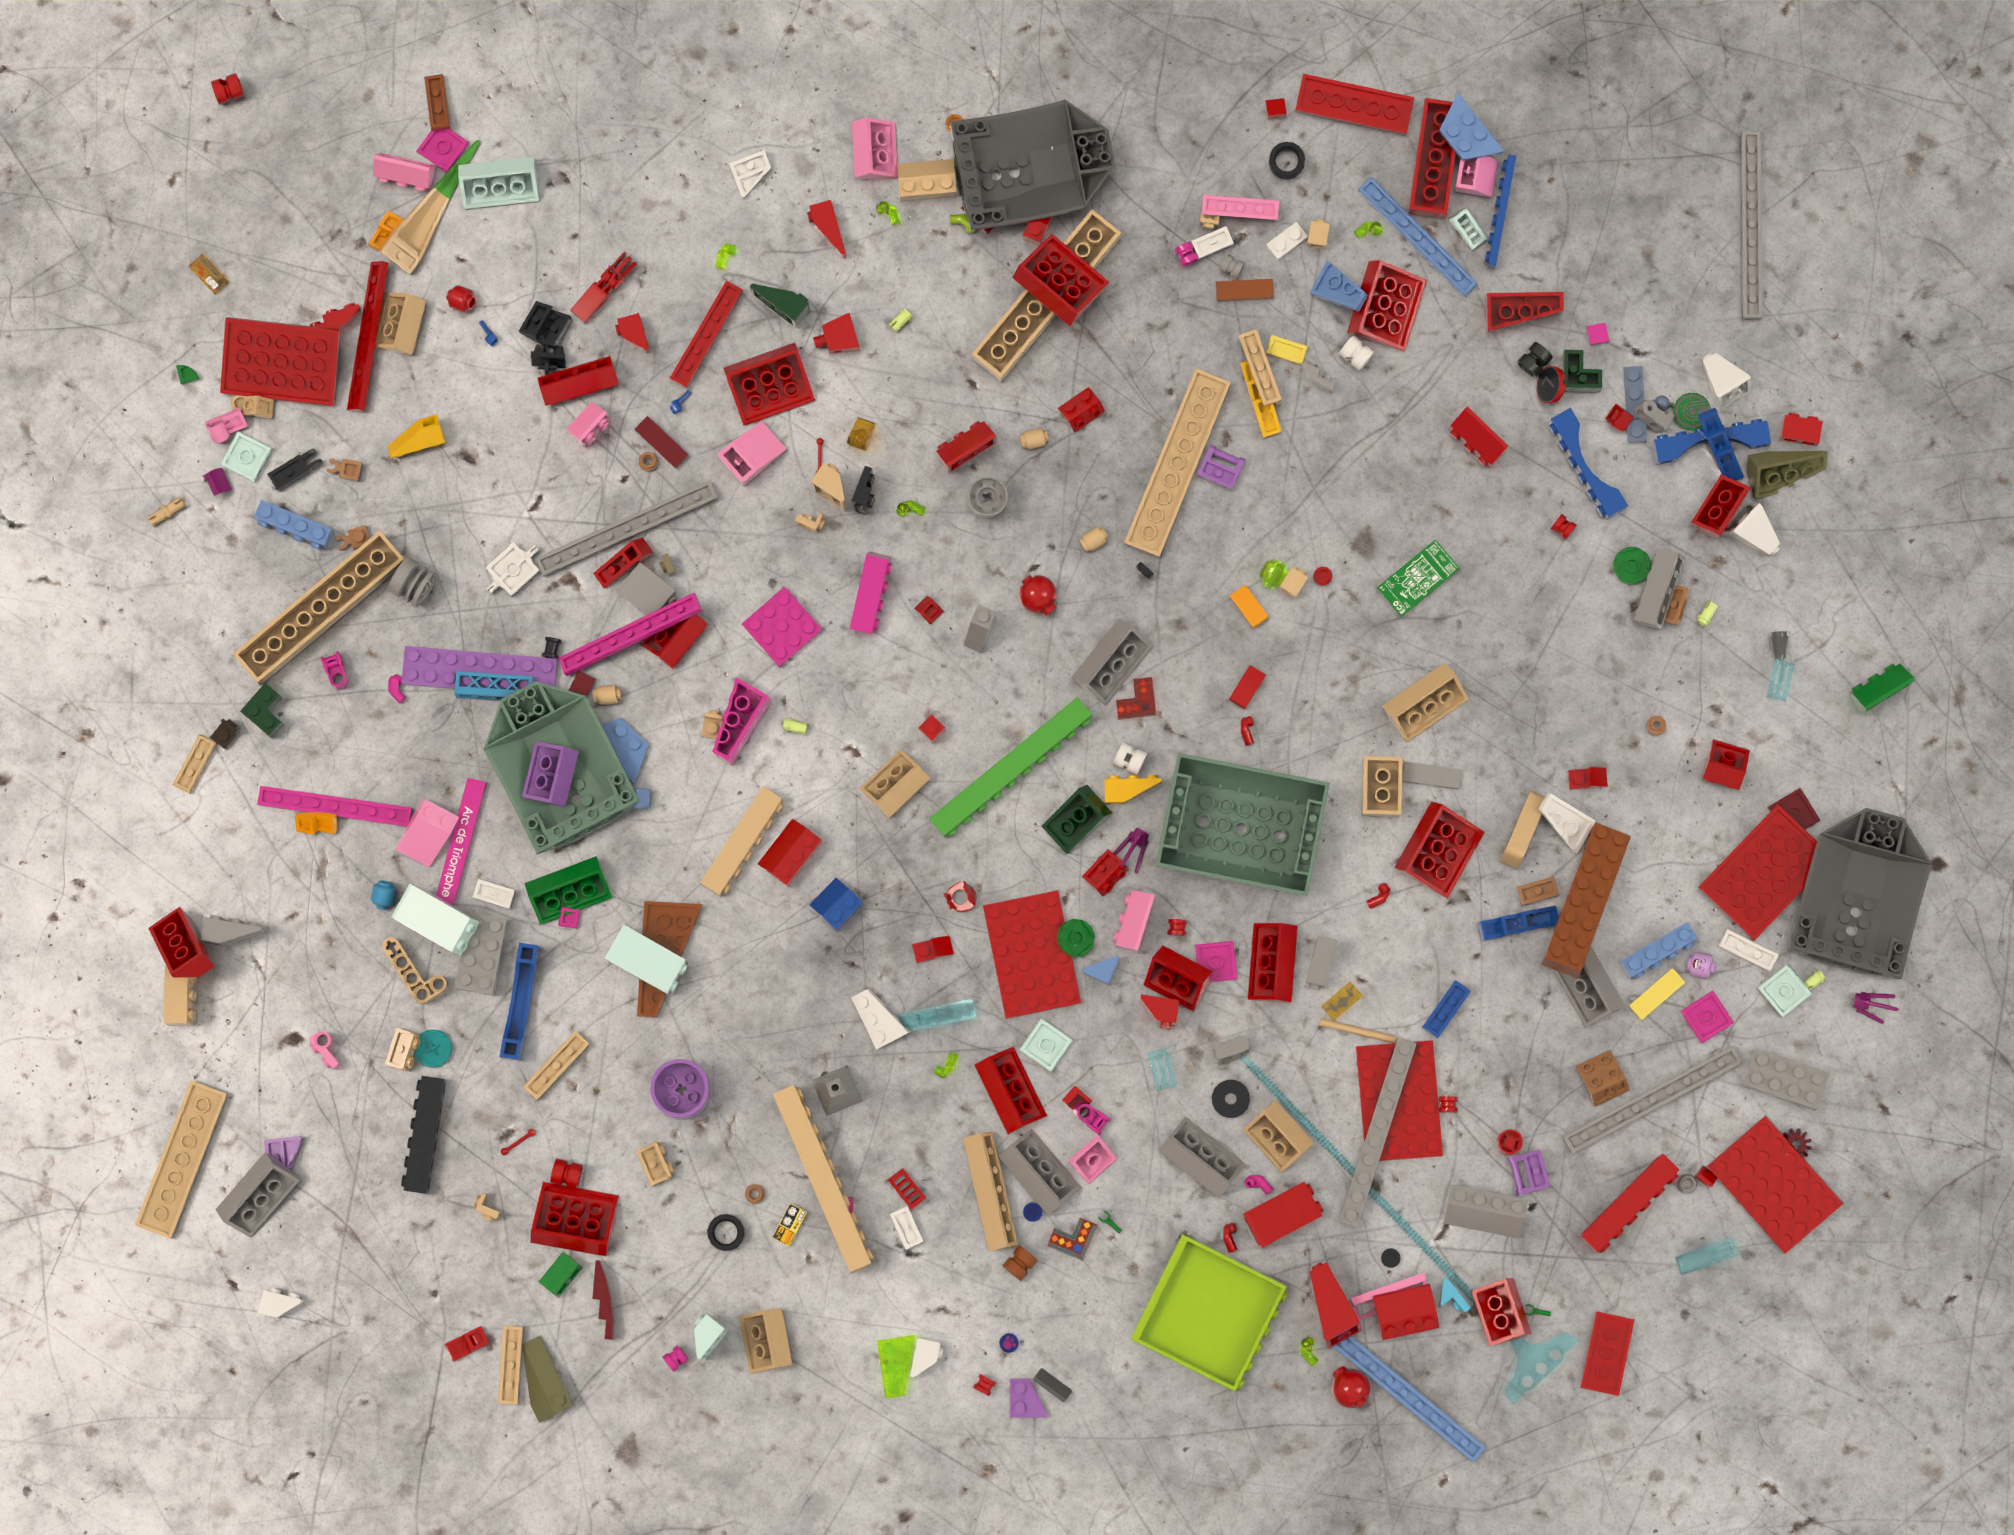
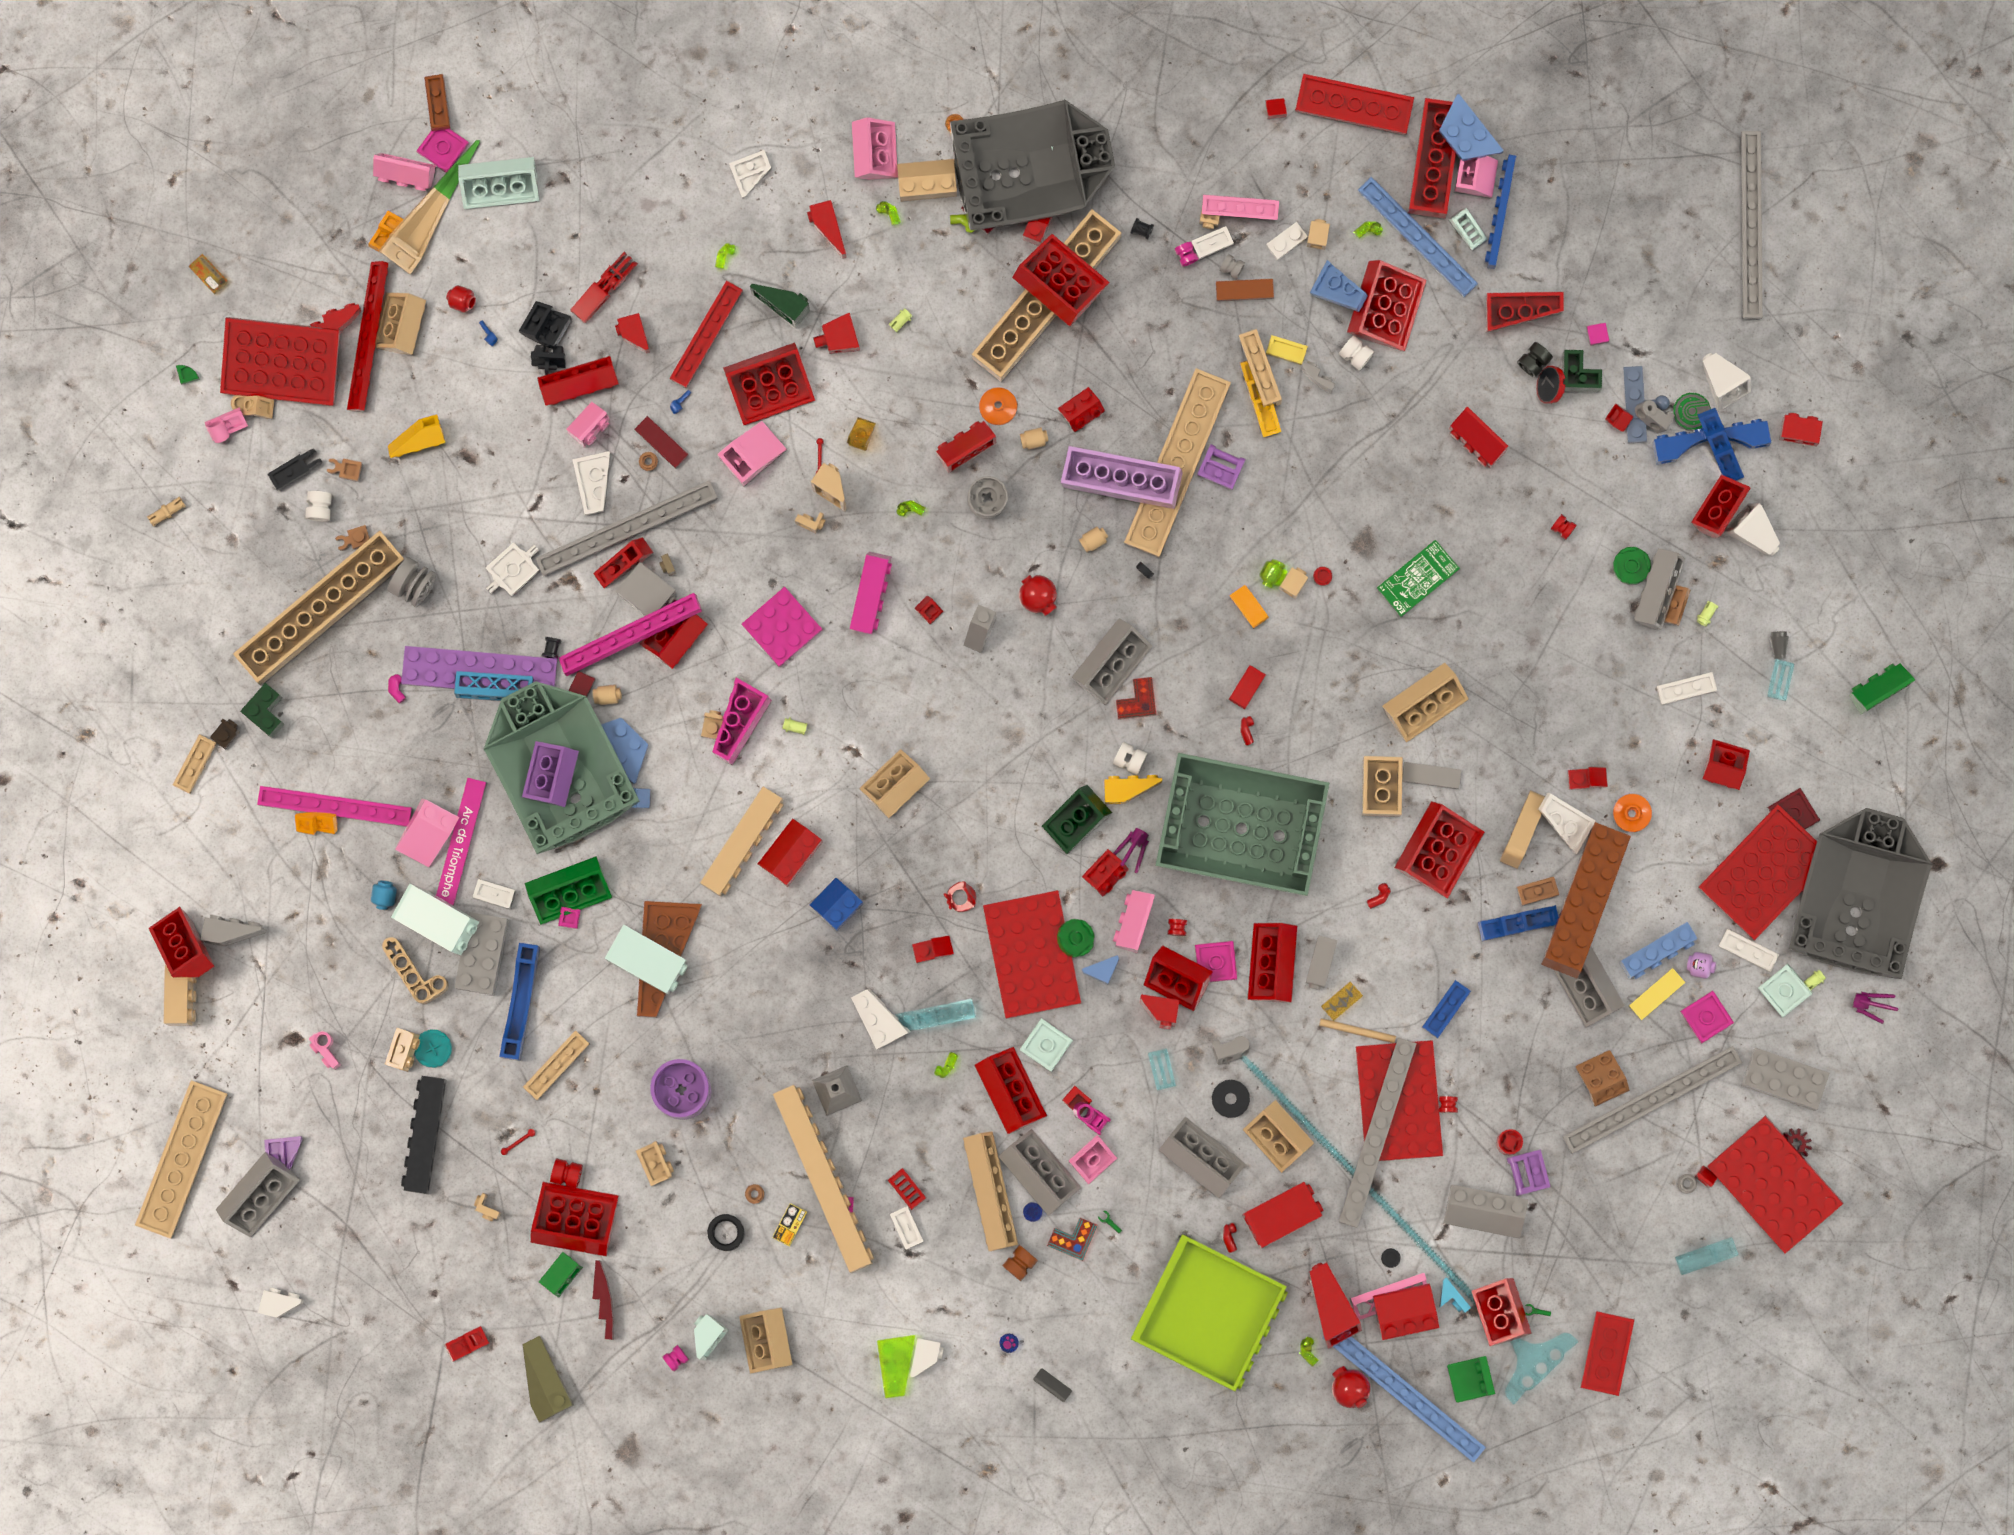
(217, 481): magenta tile -> none
(227, 88): red wheel -> none
(246, 456): light aqua tile -> none
(293, 524): medium blue brick -> none
(318, 506): none -> white wheel
(334, 667): dark pink piece -> none
(510, 1365): tan plate -> none
(592, 481): none -> white wing
(863, 495): black plate -> none
(931, 728): red brick -> none
(984, 1385): red wheel -> none
(1000, 415): none -> orange dish
(1010, 767): bright green brick -> none
(1024, 1400): medium lavender wing -> none
(1121, 477): none -> lavender brick
(1138, 223): none -> black bush
(1256, 1181): dark pink arm -> none
(1286, 174): black tyre -> none
(1471, 1379): none -> green bracket
(1608, 498): blue arch -> none
(1629, 1203): red brick -> none
(1642, 812): none -> orange dish
(1656, 731): medium nougat plate -> none
(1686, 688): none -> white tile
(1778, 469): olive wedge -> none

